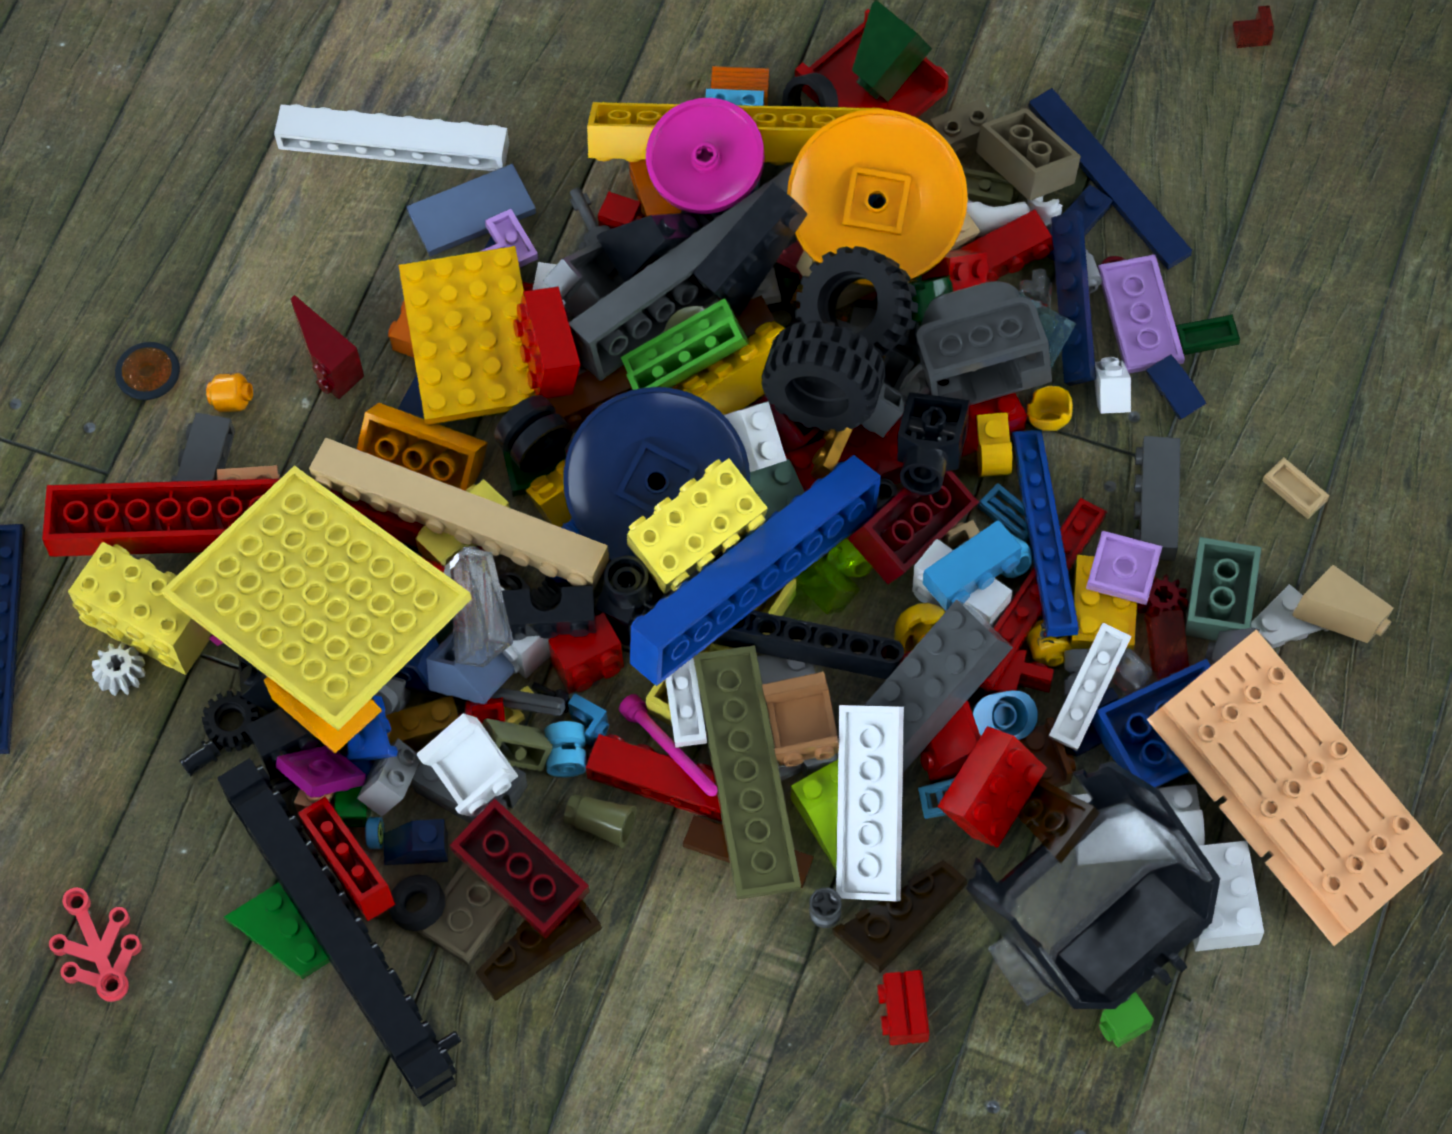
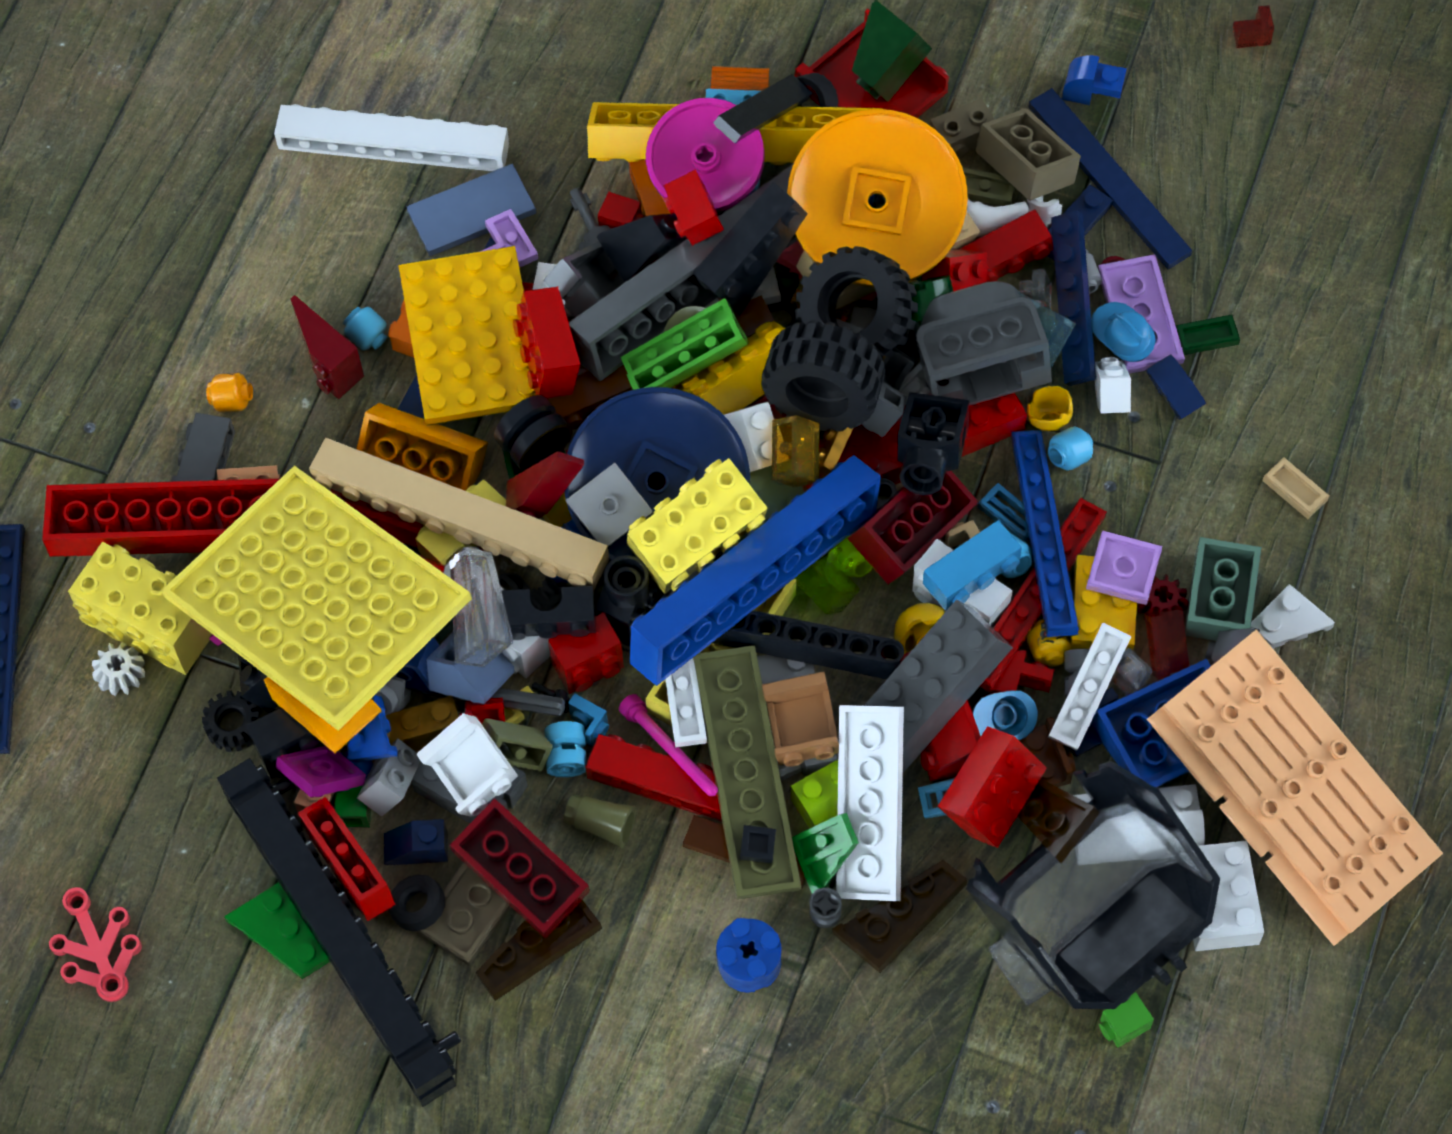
(147, 387): wheel -> none
(200, 757): black pin -> none
(365, 328): none -> medium azure head
(374, 832): dark azure tile -> none
(542, 485): none -> dark red slope
(608, 505): none -> light grey plate
(693, 208): none -> red brick
(740, 939): none -> blue brick
(757, 844): none -> black tile
(762, 108): none -> black tile
(795, 451): none -> clear yellow brick
(824, 849): none -> green wing
(905, 1007): red brick -> none
(994, 443): yellow brick -> none
(1070, 448): none -> medium azure head
(1089, 77): none -> blue brick
(1123, 331): none -> dark azure piece
(1159, 494): dark grey brick -> none
(1344, 607): tan slope -> none

